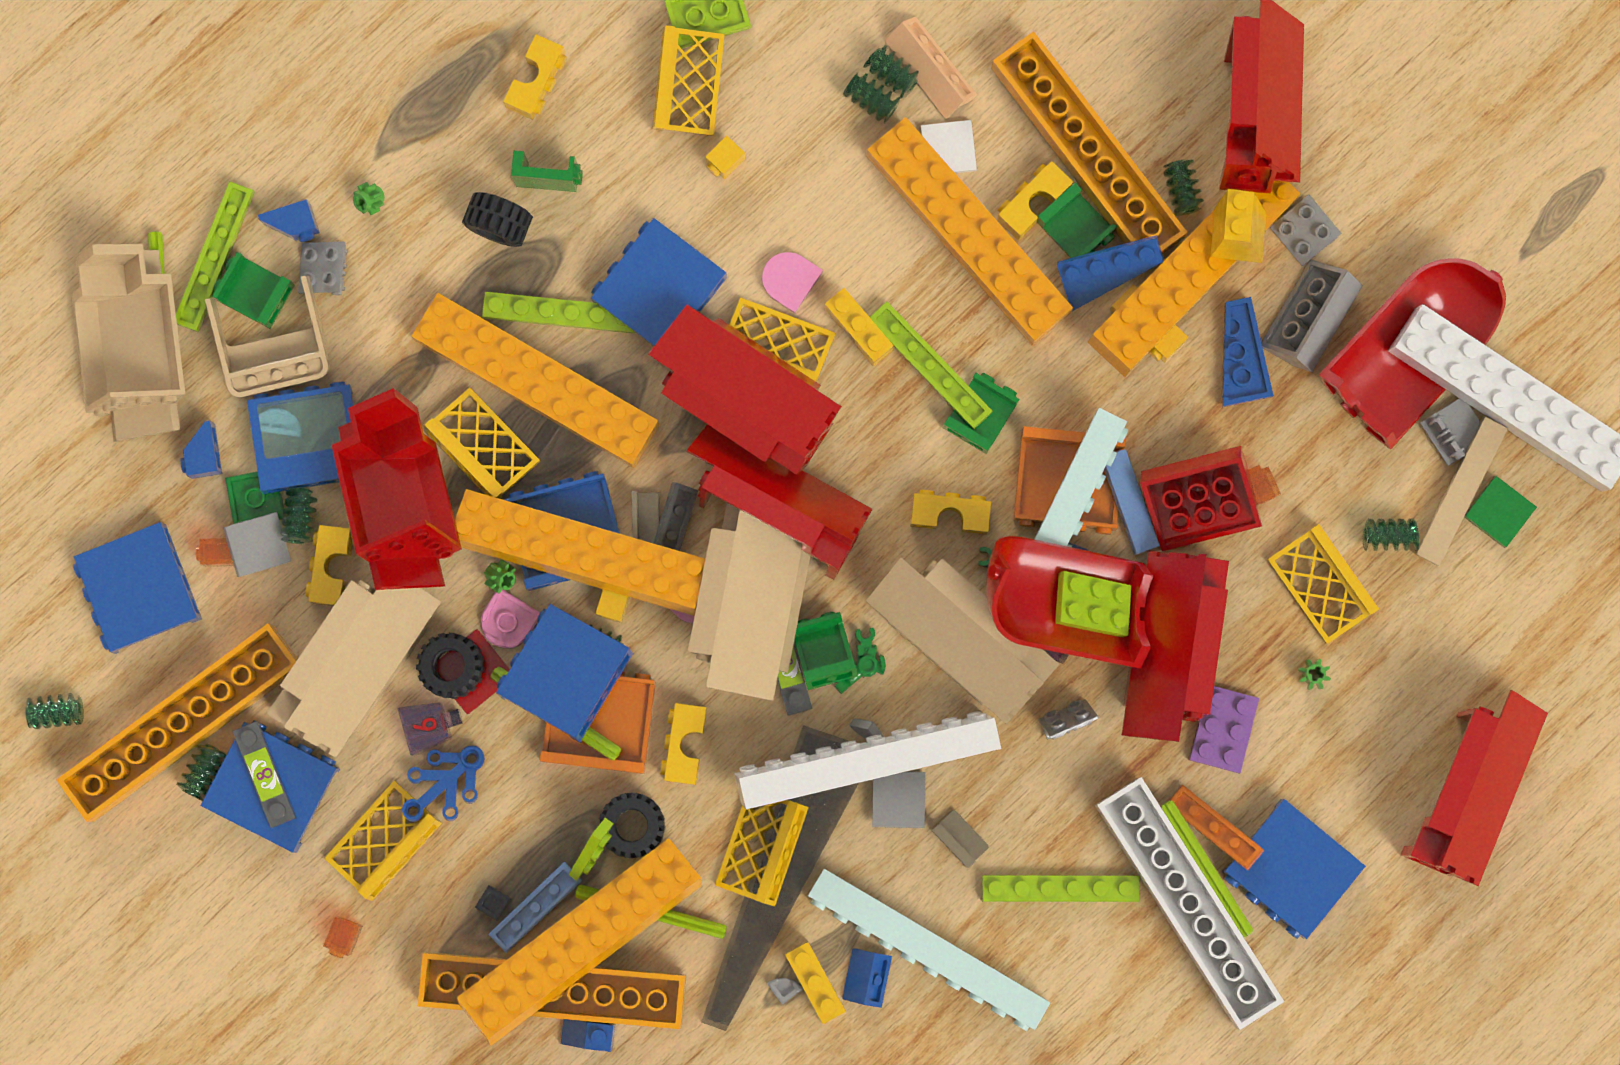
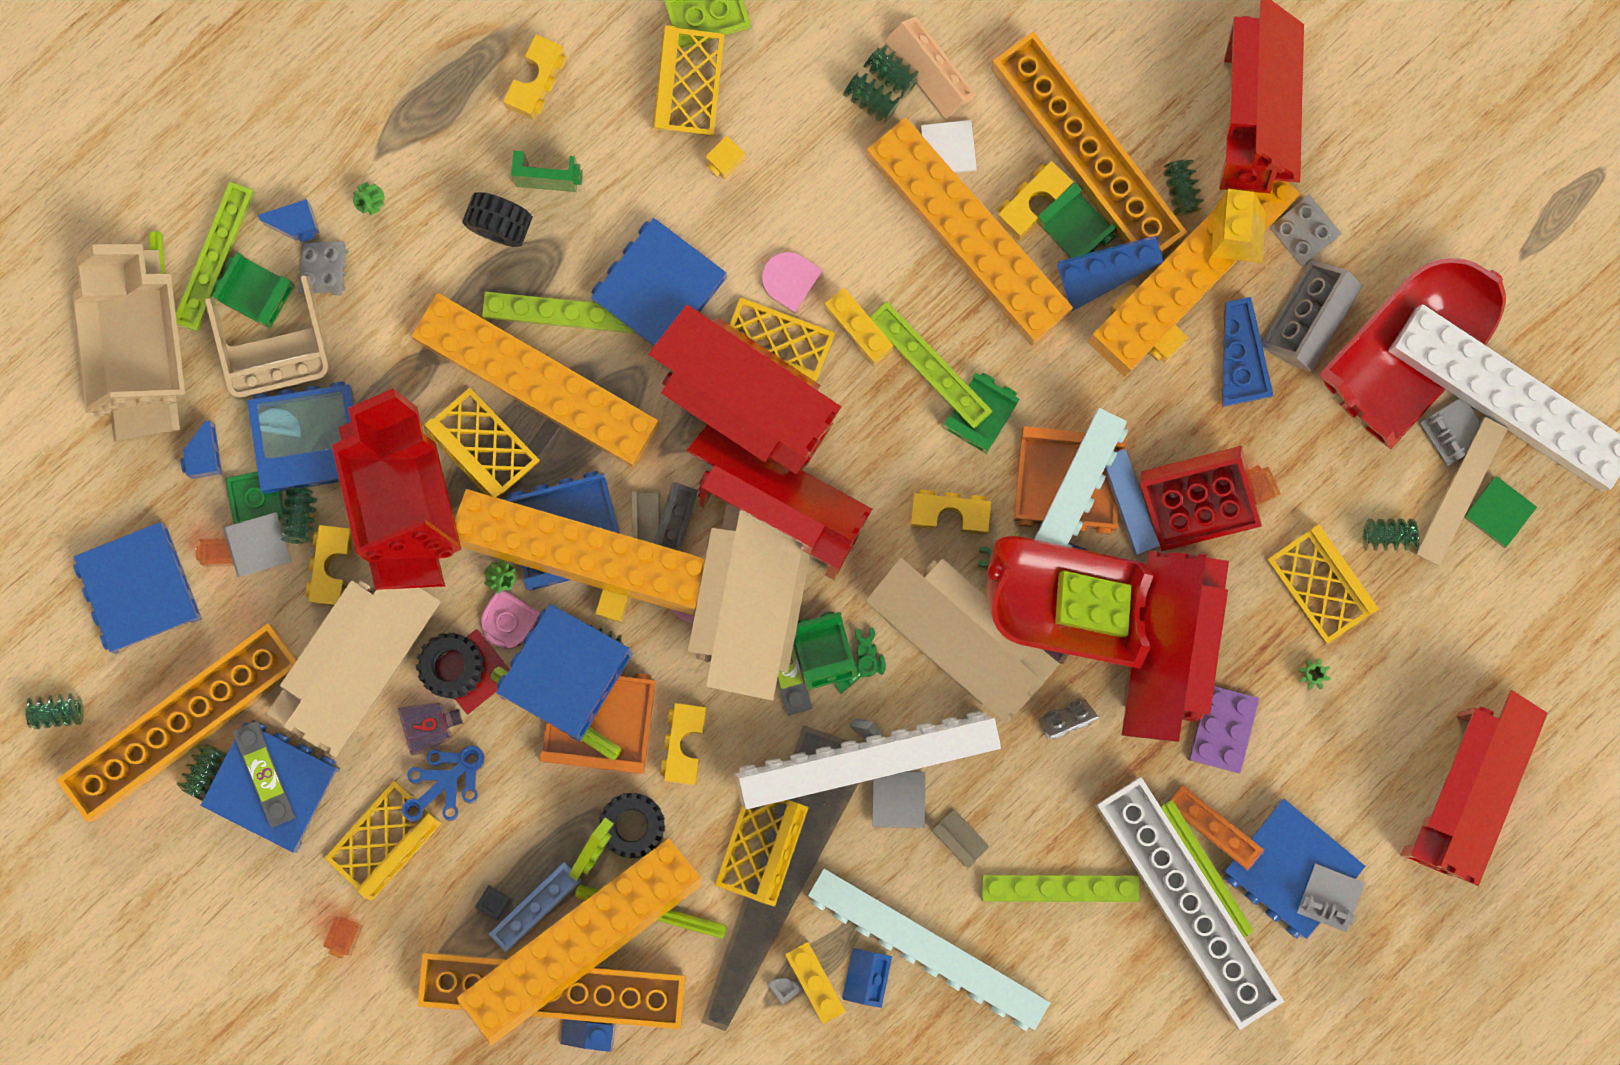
(1330, 898): none -> light grey hinge

